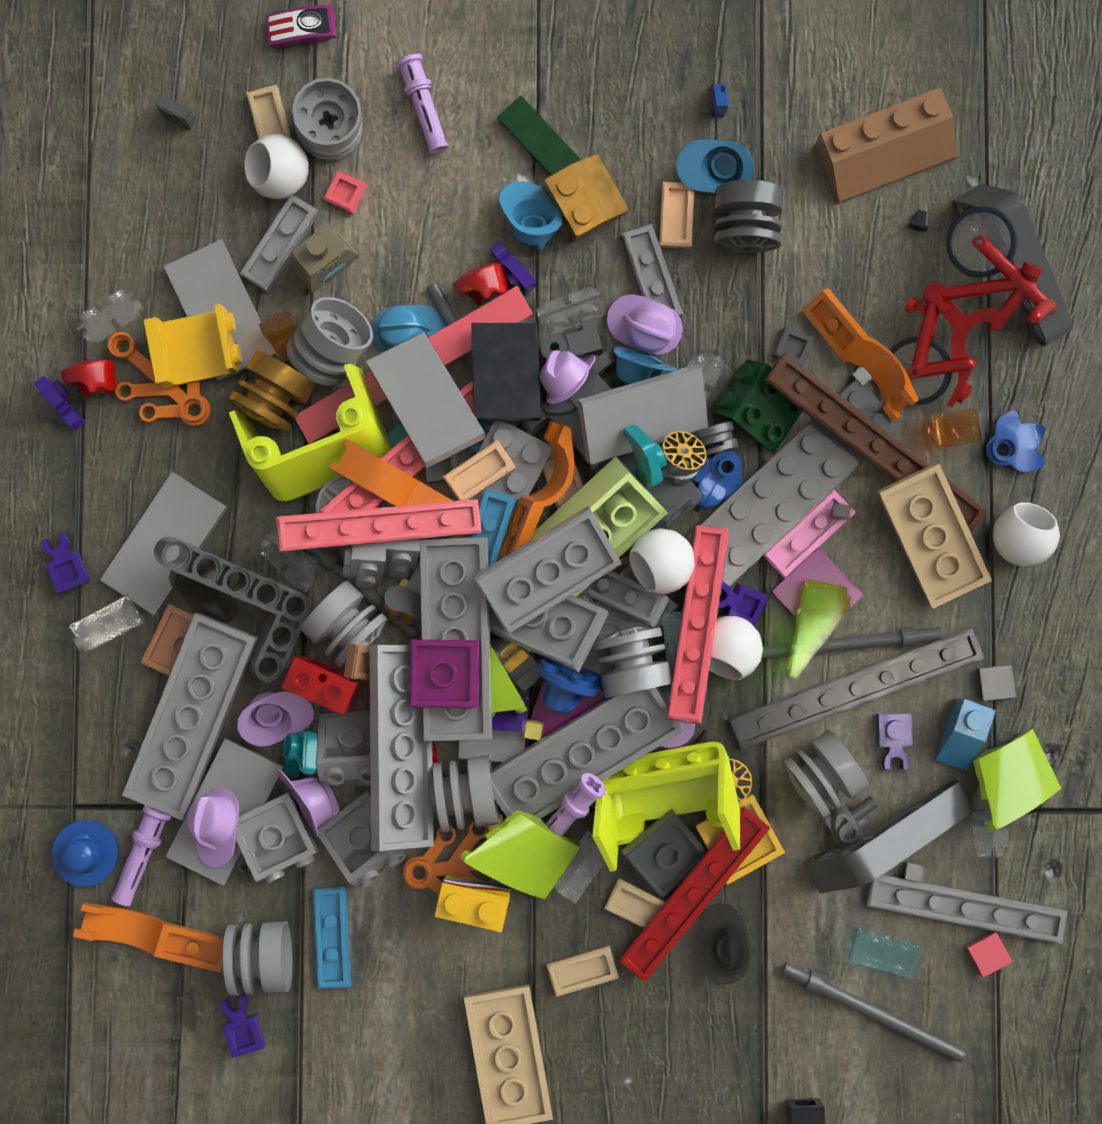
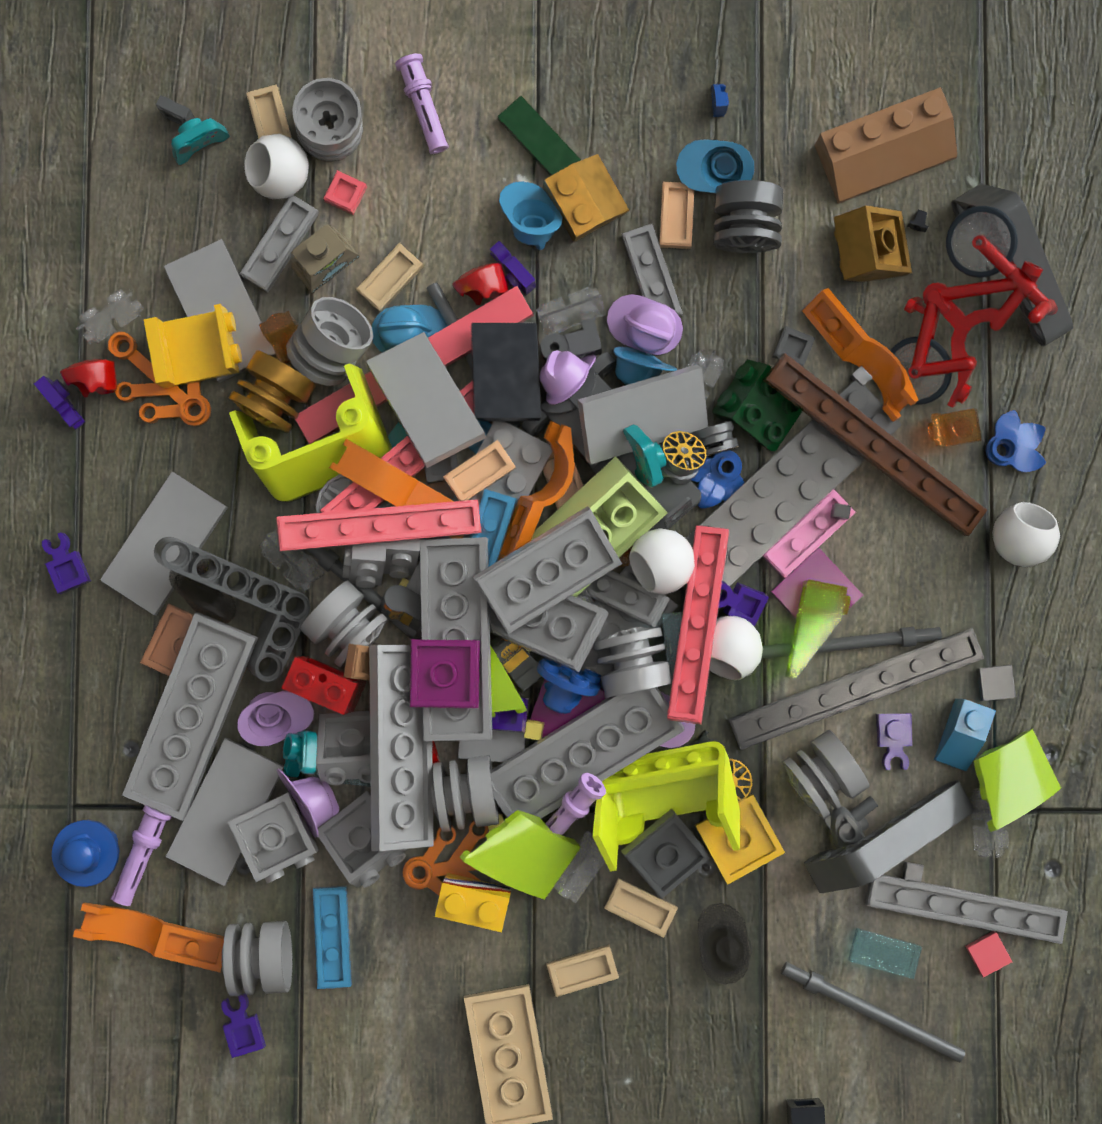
(106, 624): clear hinge -> none
(196, 135): none -> teal piece
(214, 825): lavender piece -> none
(301, 24): slope -> none
(389, 277): none -> tan tile
(691, 897): red tile -> none
(872, 244): none -> pearl gold slope
(934, 535): tan plate -> none

